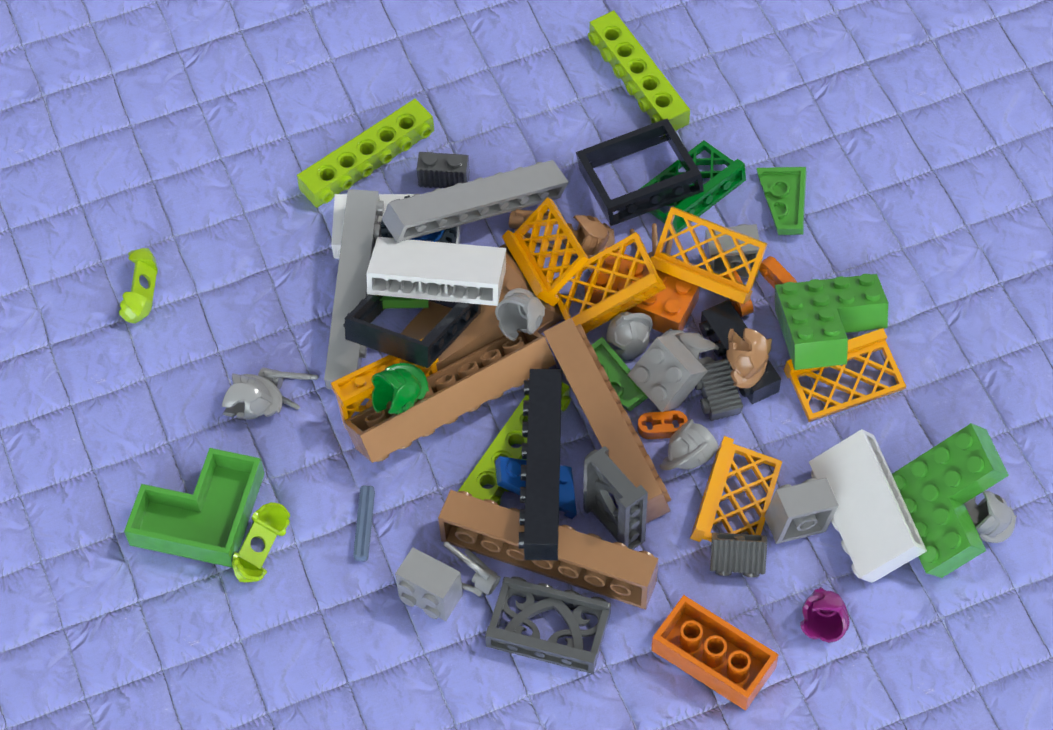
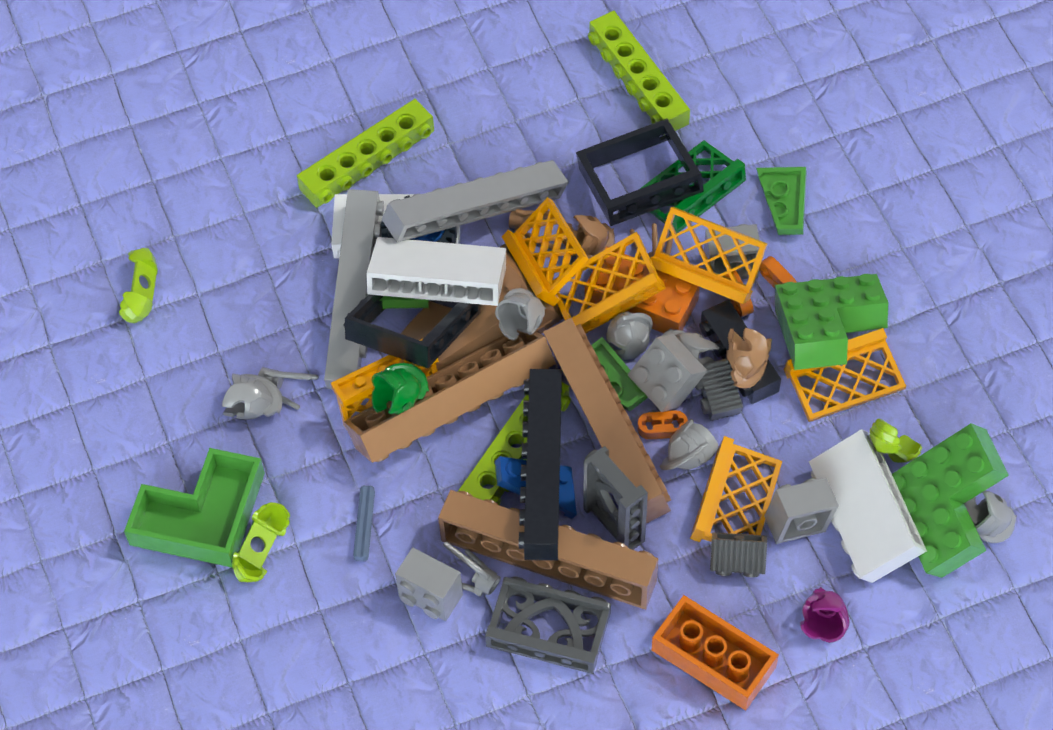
(442, 169): dark grey brick -> none
(885, 440): none -> lime piece

